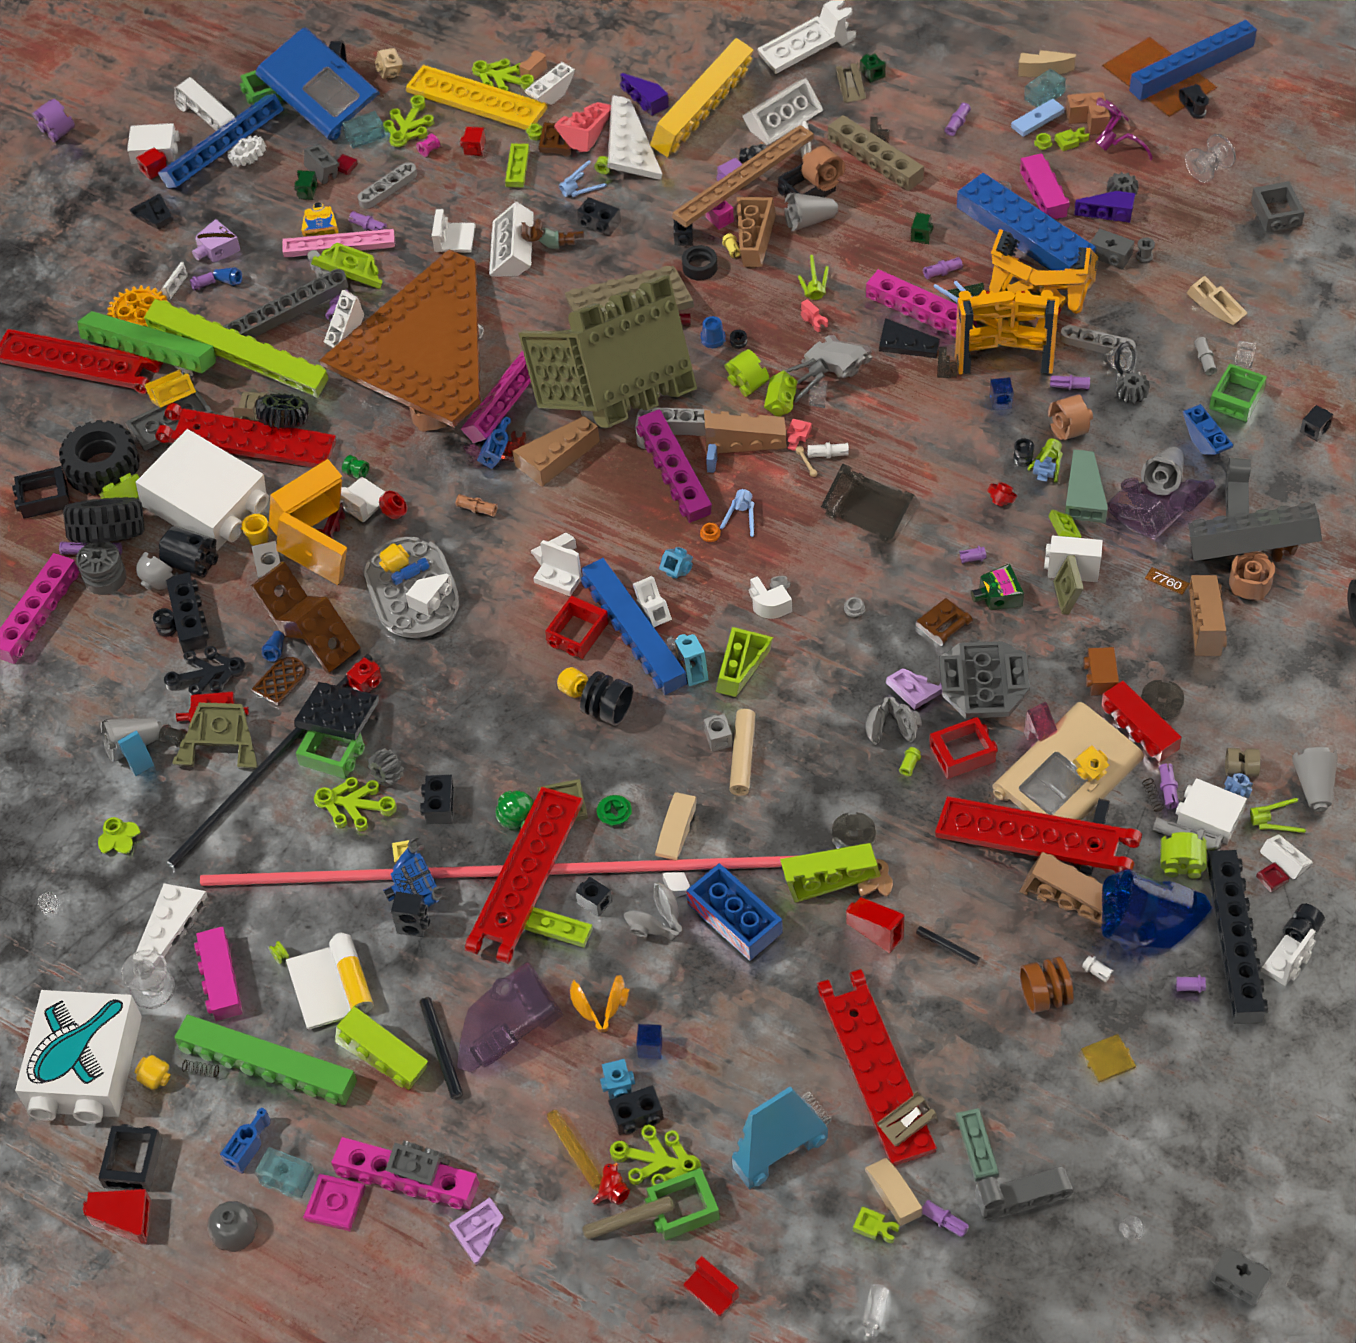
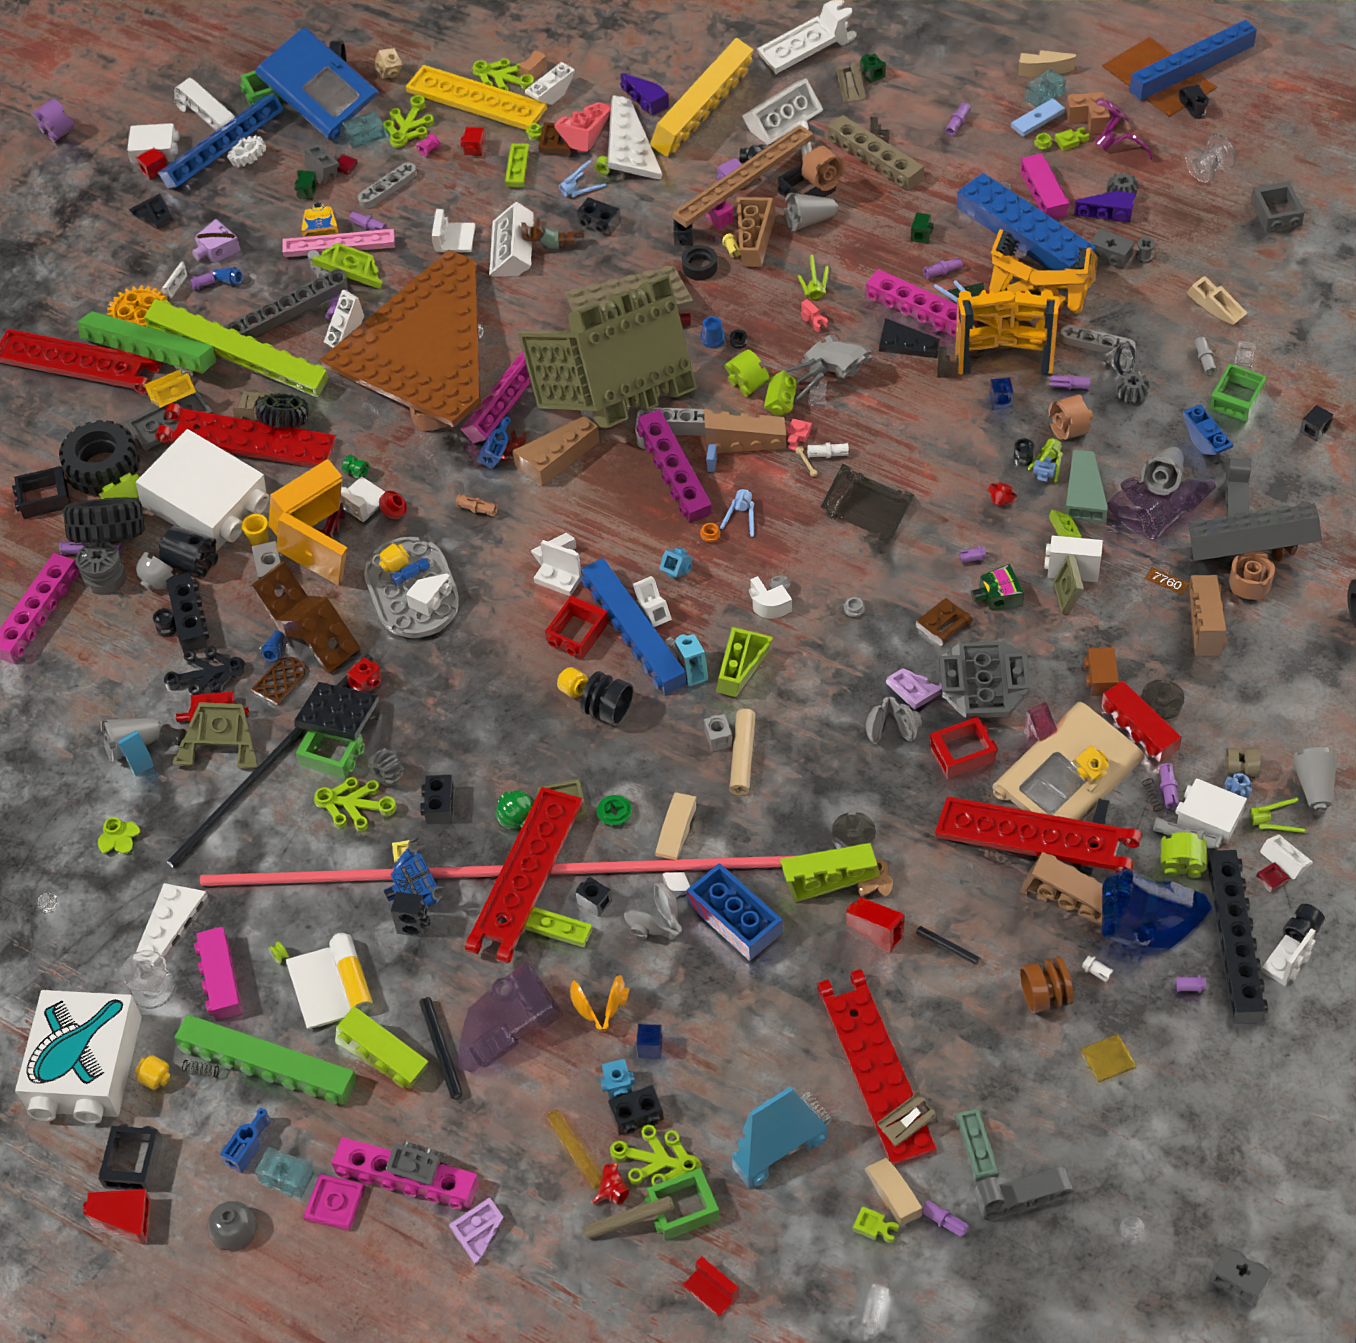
(912, 755): lime pin -> none

